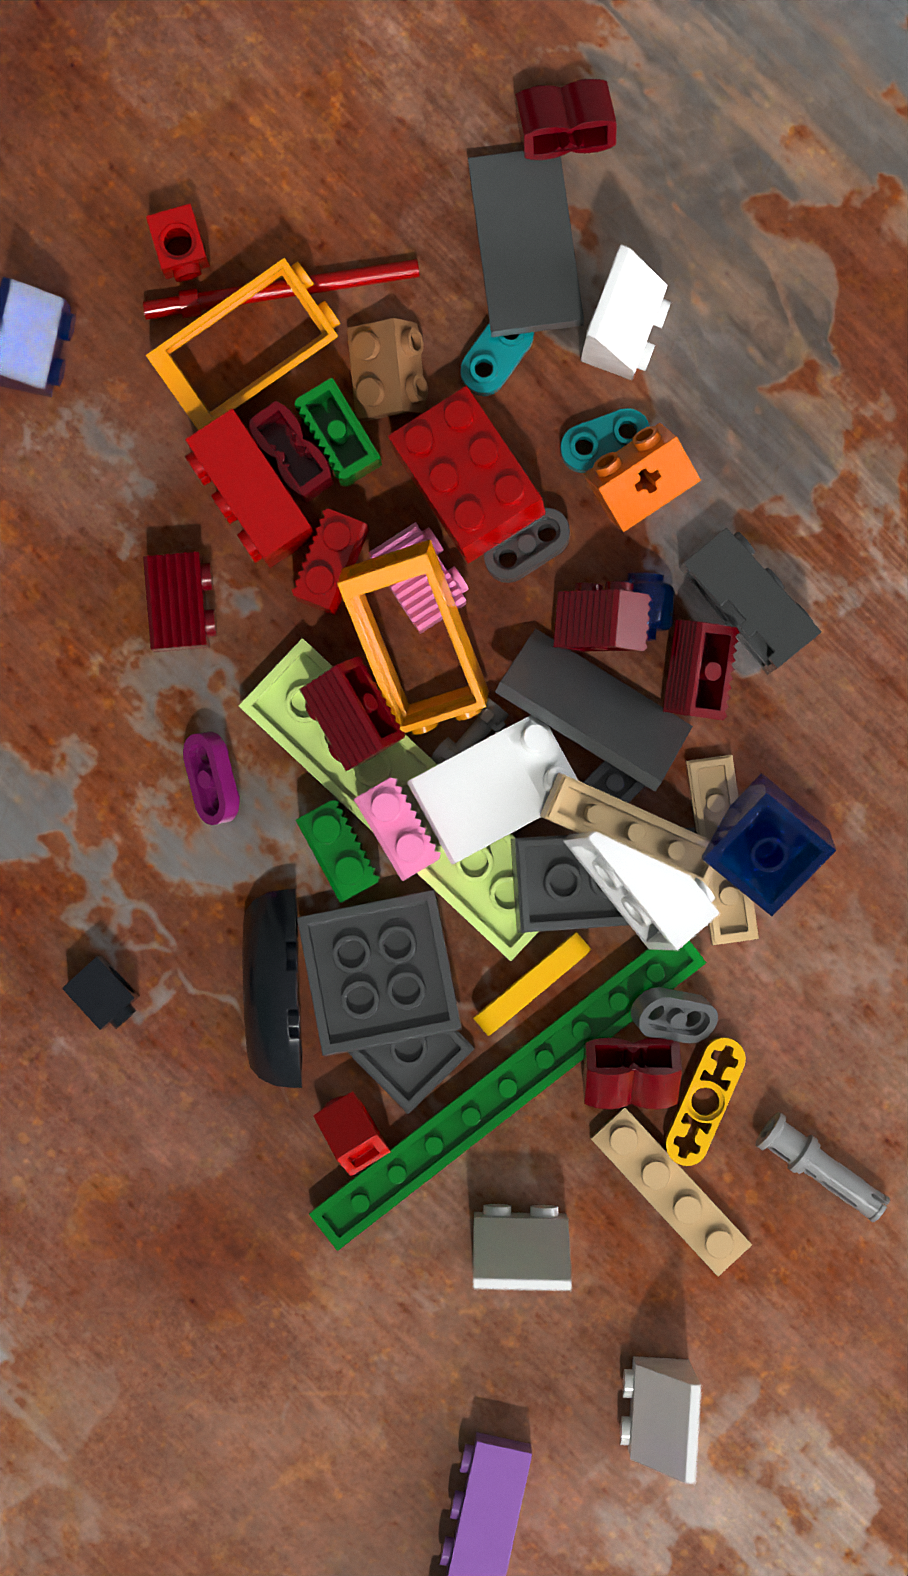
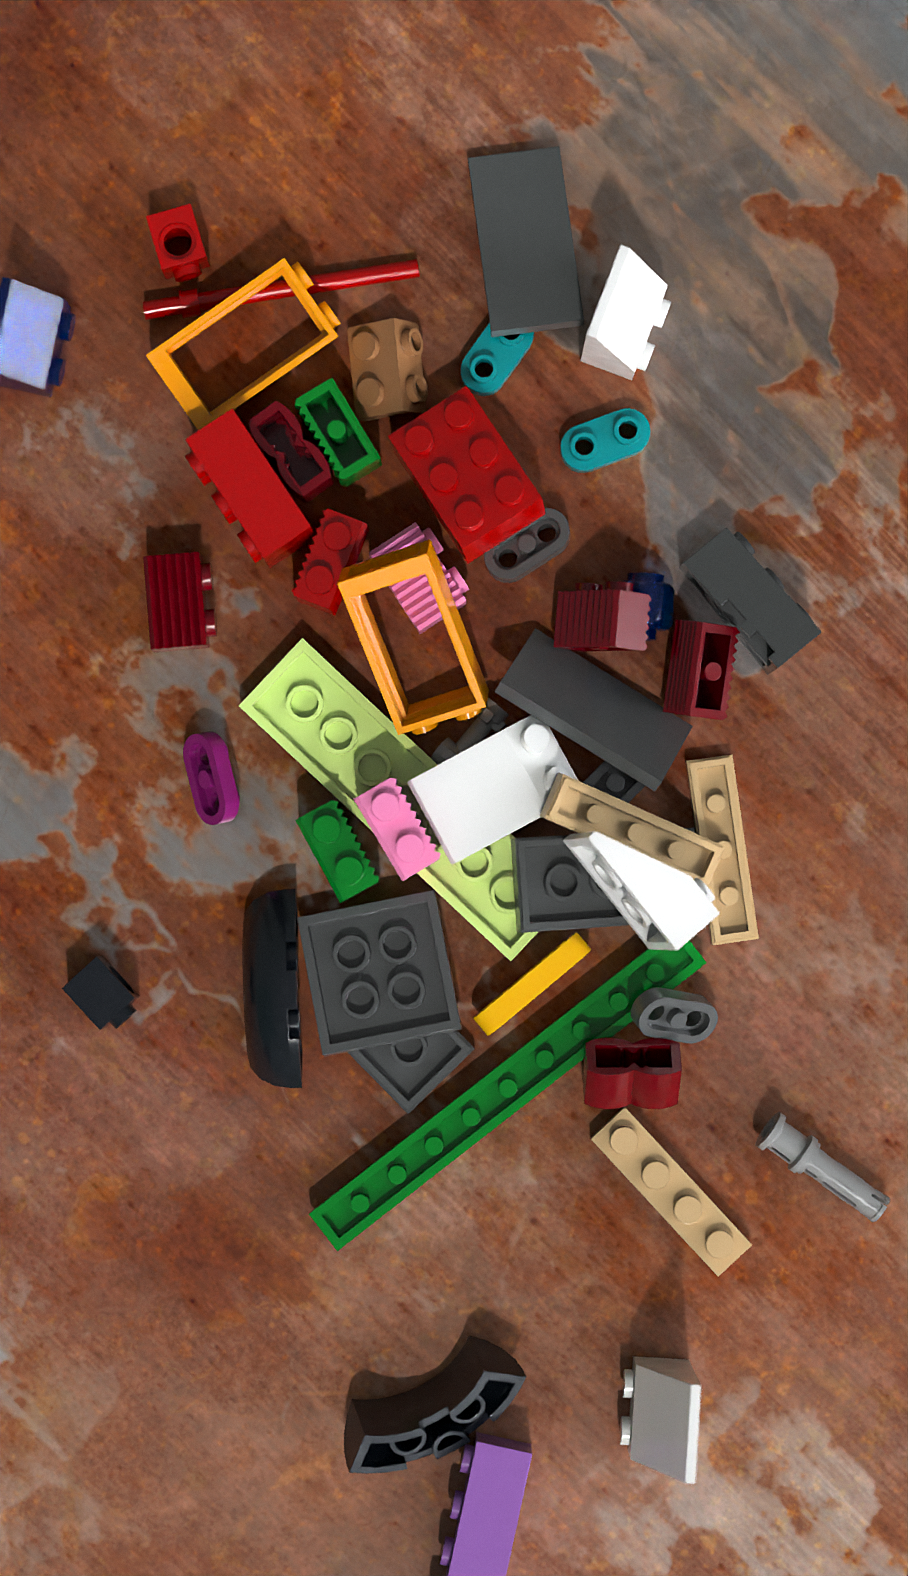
(351, 713): dark red brick -> none
(351, 1133): red brick -> none
(435, 1415): none -> black brick
(521, 1248): white slope -> none
(566, 119): dark red brick -> none
(663, 476): orange brick -> none
(700, 1137): yellow beam -> none
(768, 845): clear blue slope -> none

